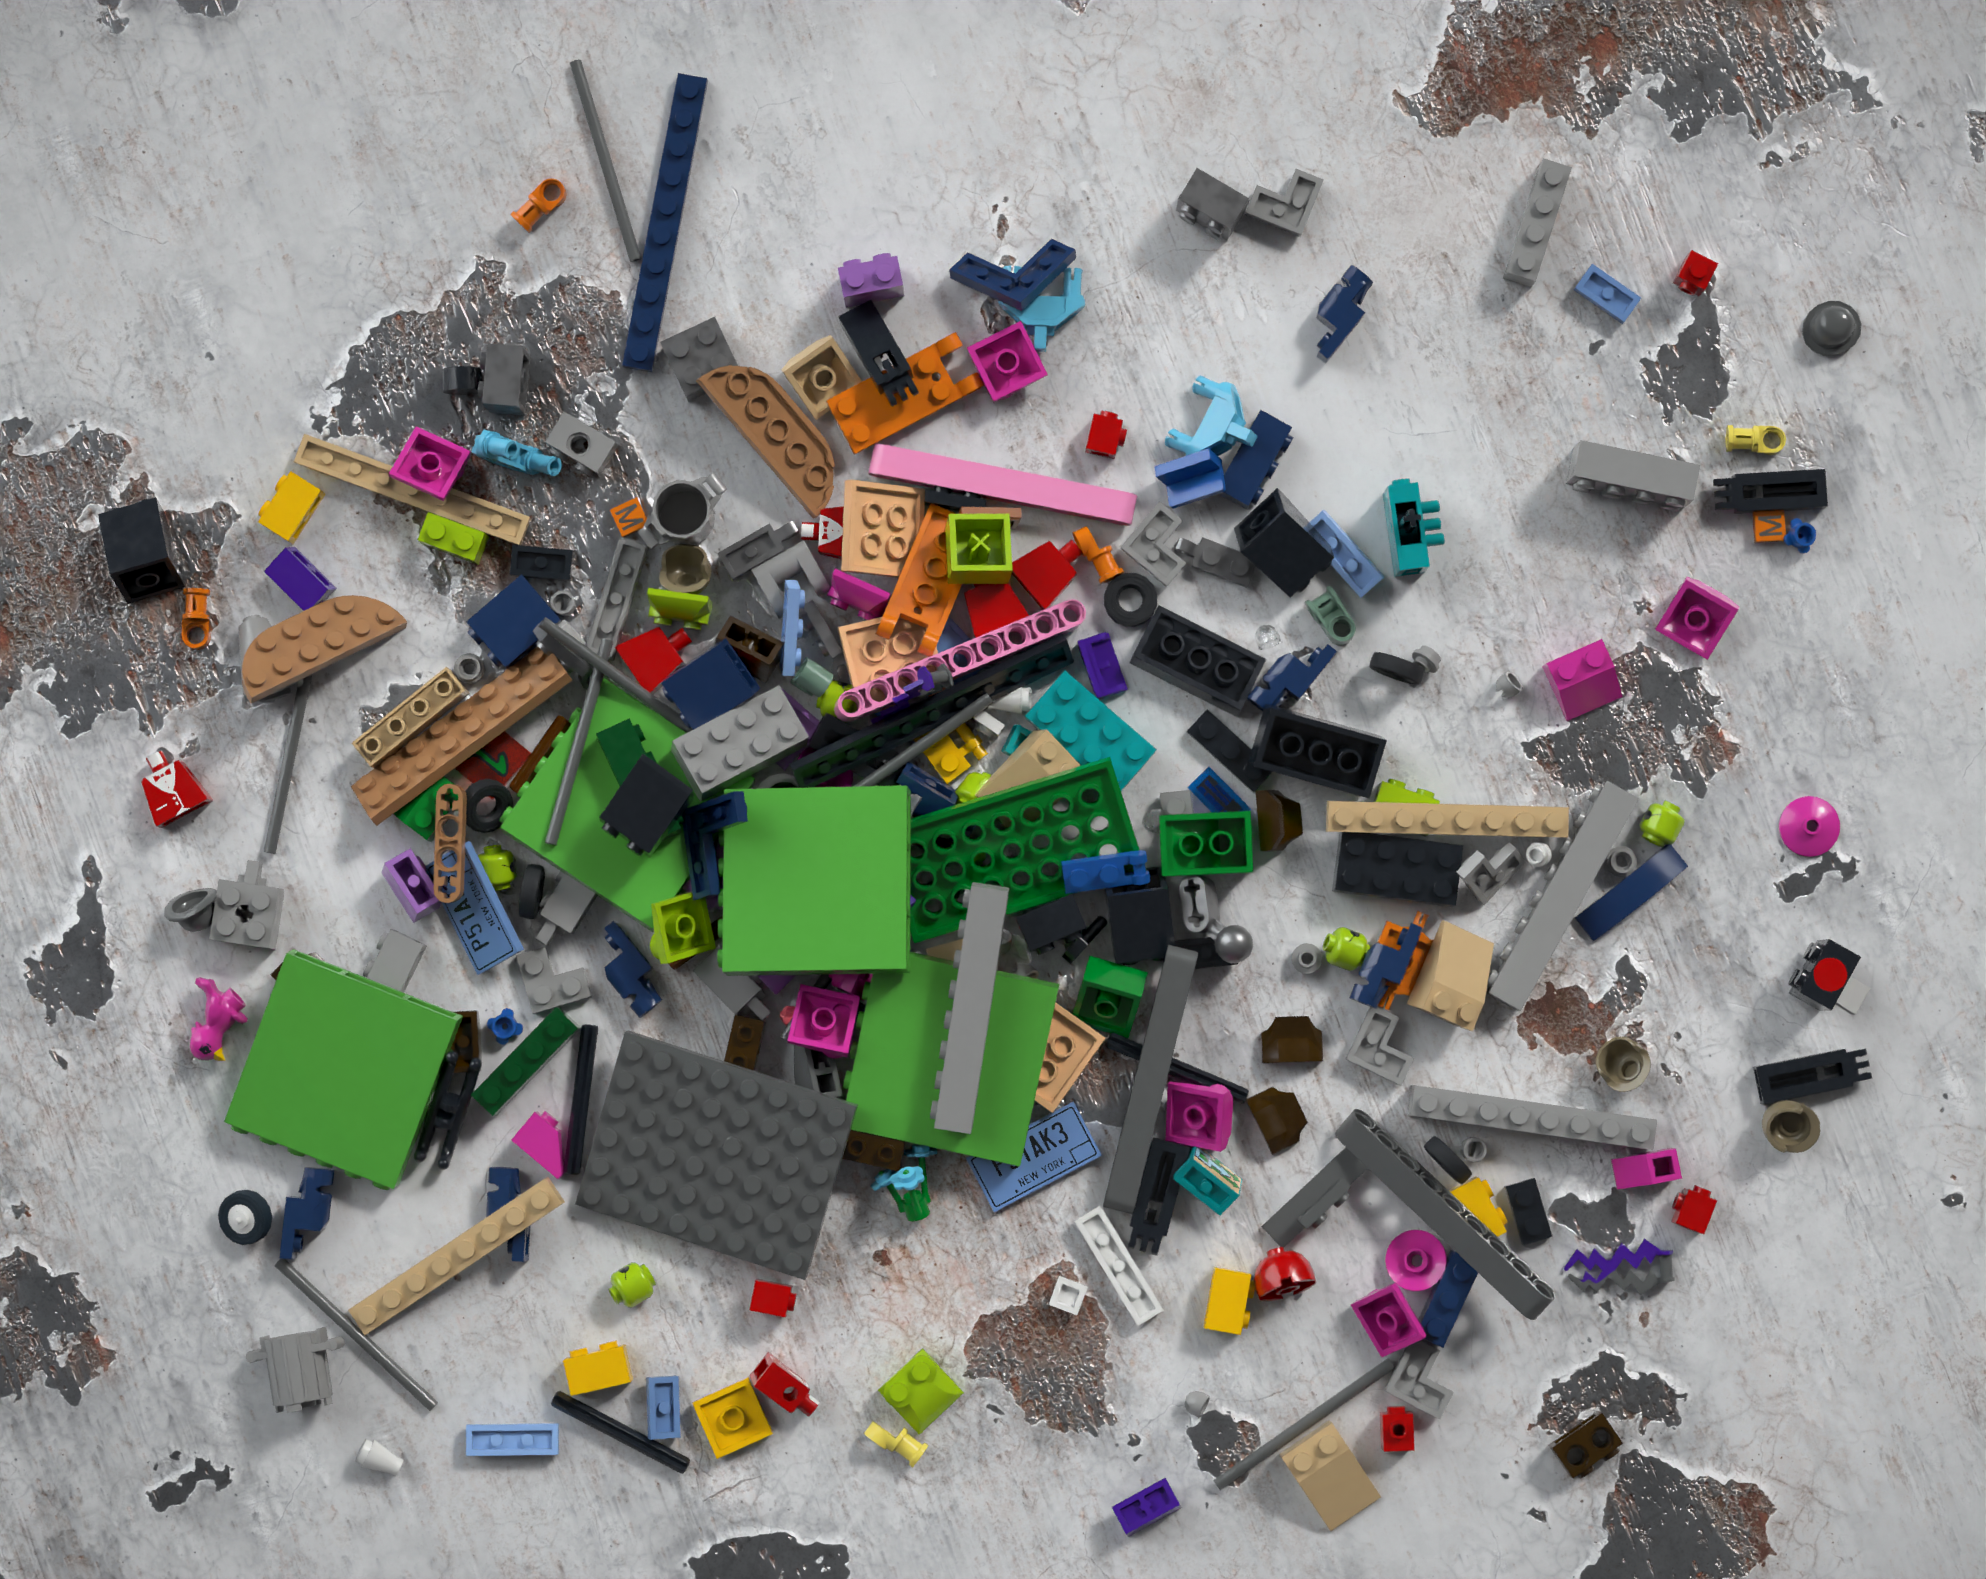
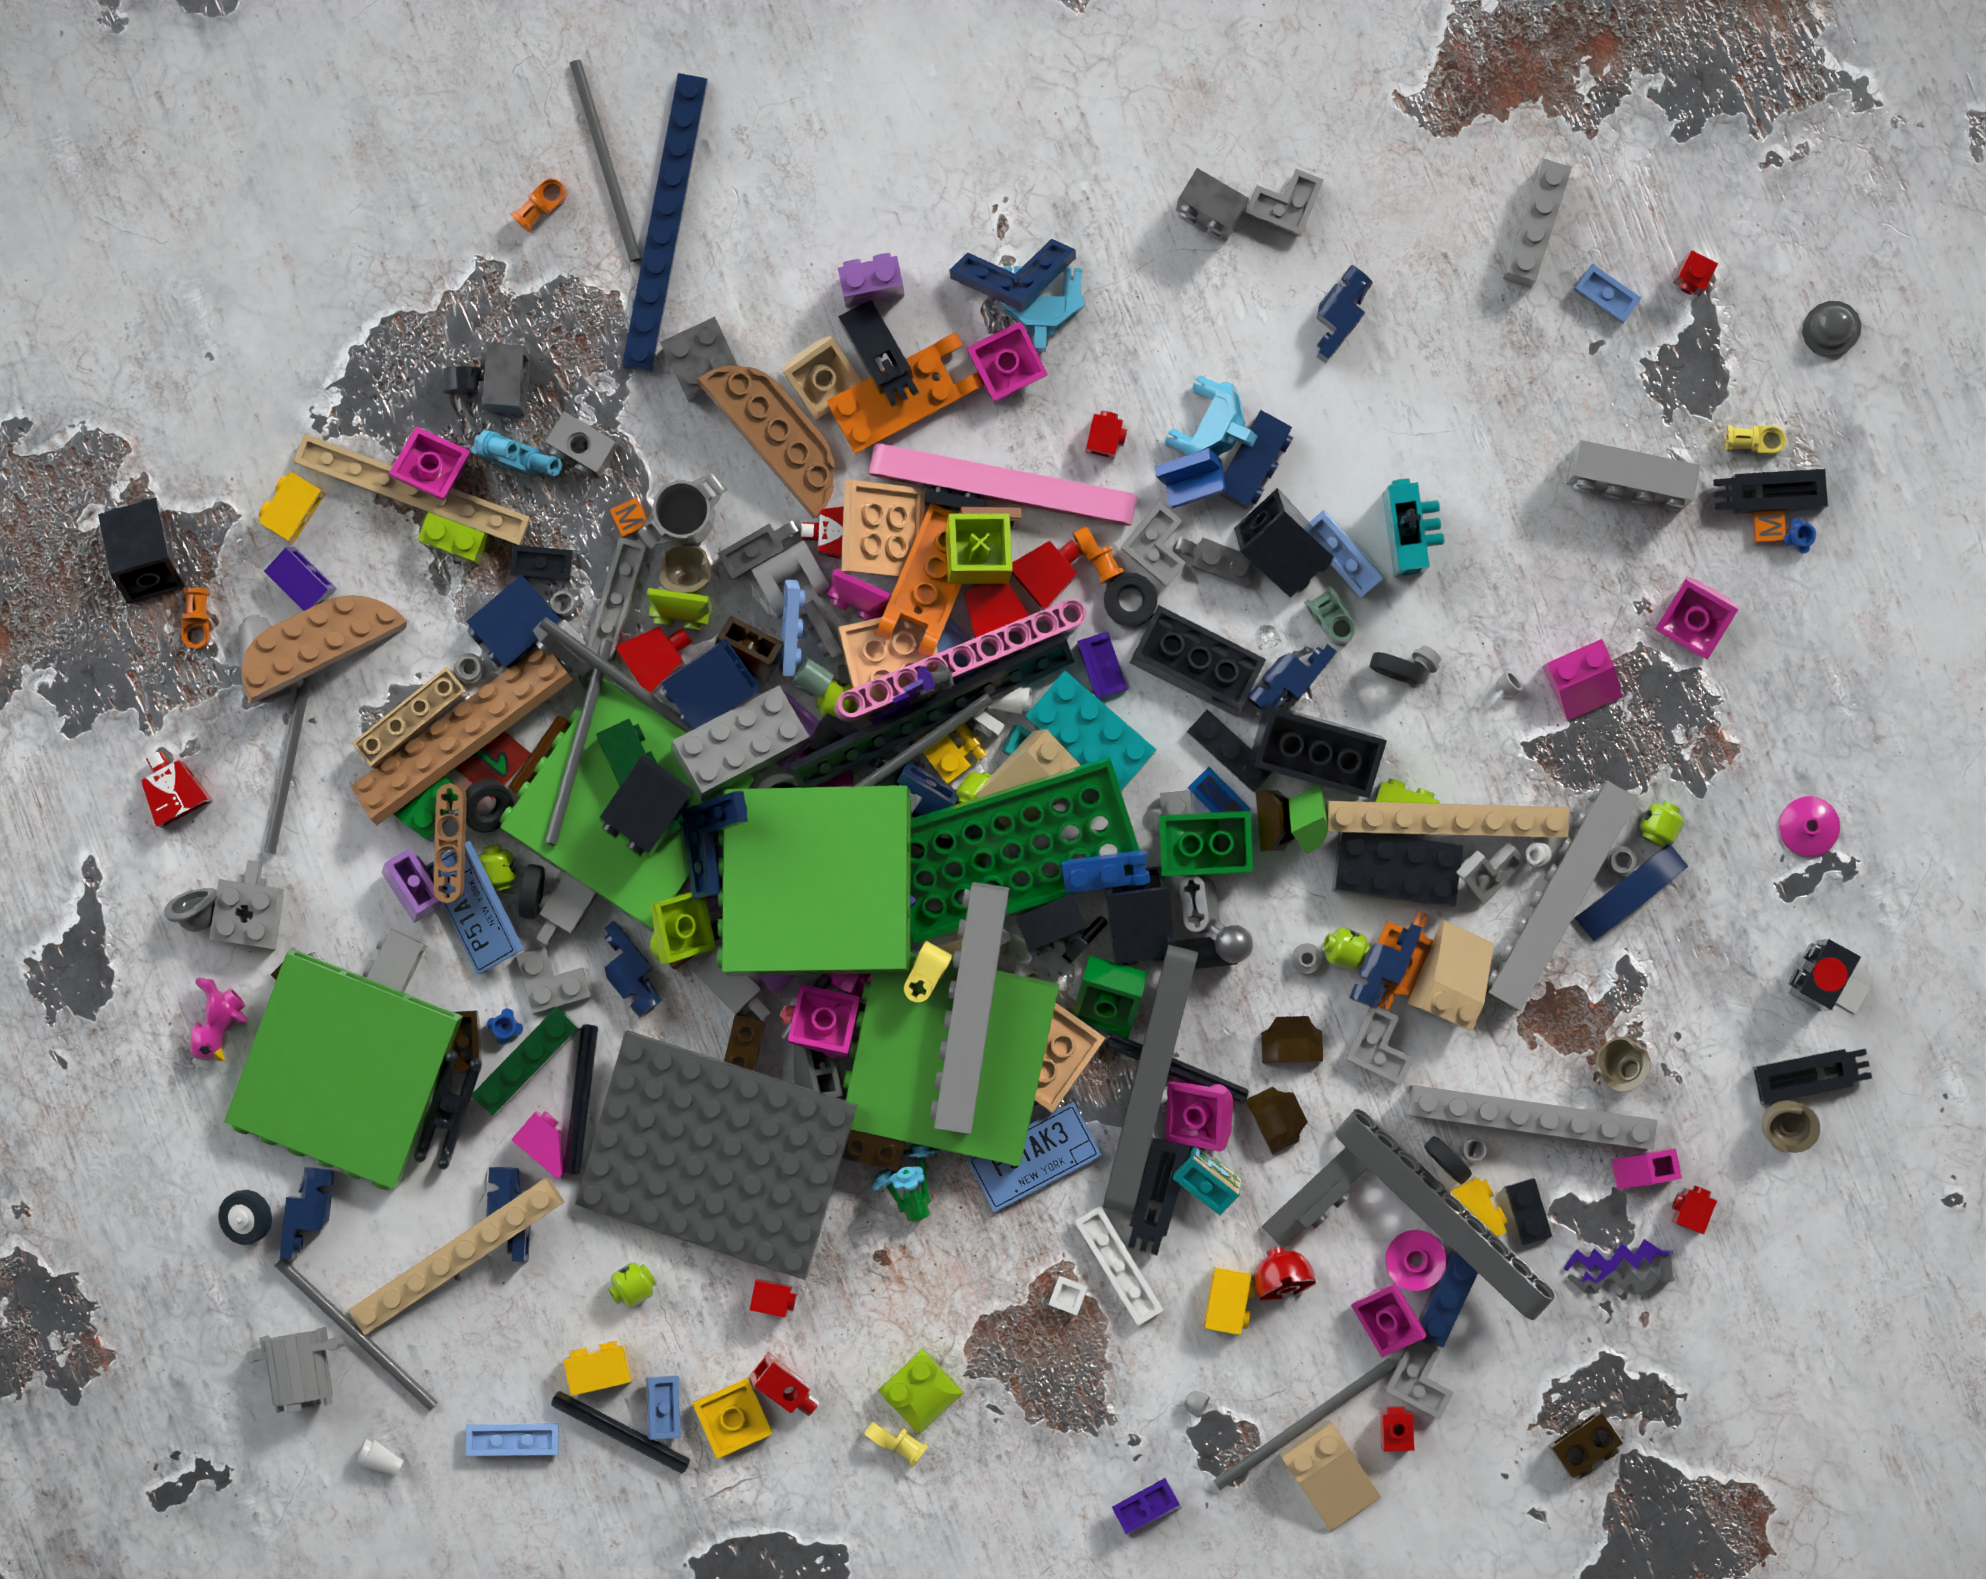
(929, 968): none -> light yellow piece
(1309, 818): none -> bright green brick

